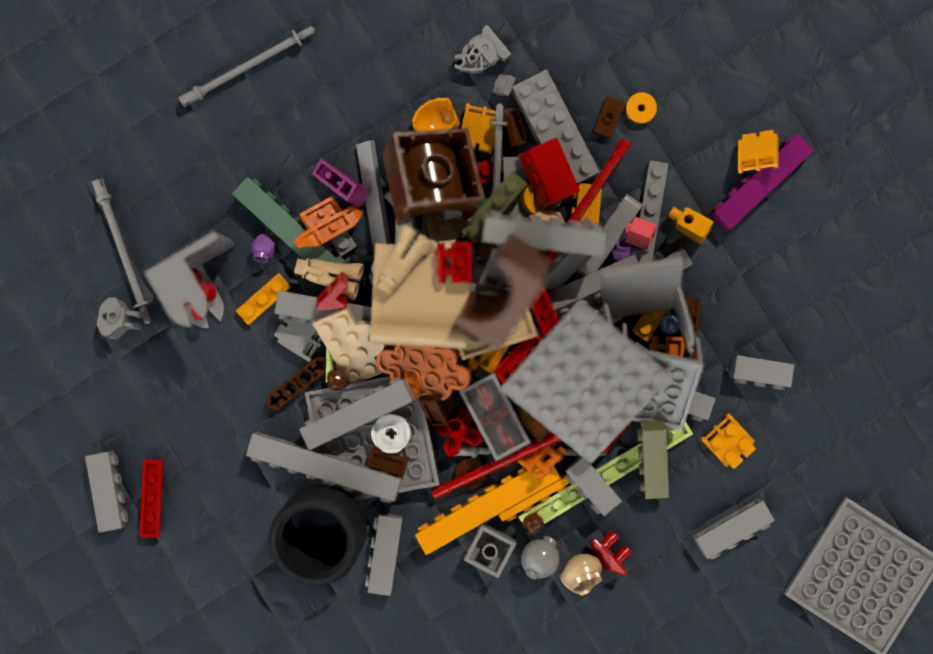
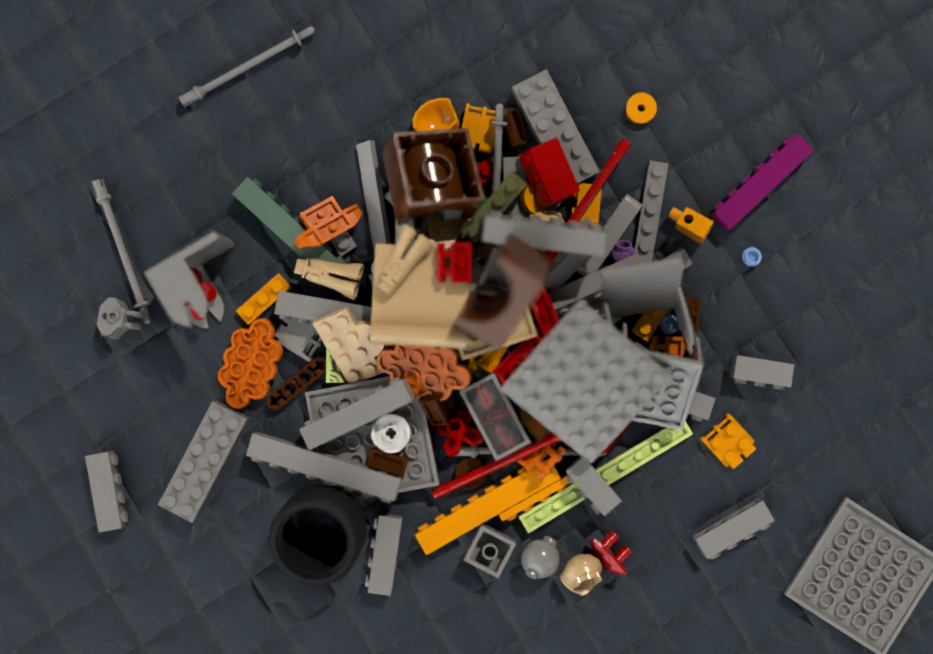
(151, 498): red plate -> none
(204, 461): none -> light grey brick
(250, 363): none -> orange plate
(263, 248): medium lavender rock -> none
(333, 296): red slope -> none
(336, 380): reddish brown piece -> none
(341, 183): magenta slope -> none
(485, 52): light grey piece -> none
(503, 85): light grey plate -> none
(533, 523): reddish brown piece -> none
(608, 117): reddish brown plate -> none
(640, 233): coral brick -> none
(654, 459): olive brick -> none
(751, 256): none -> light blue plate
(758, 151): light orange plate -> none

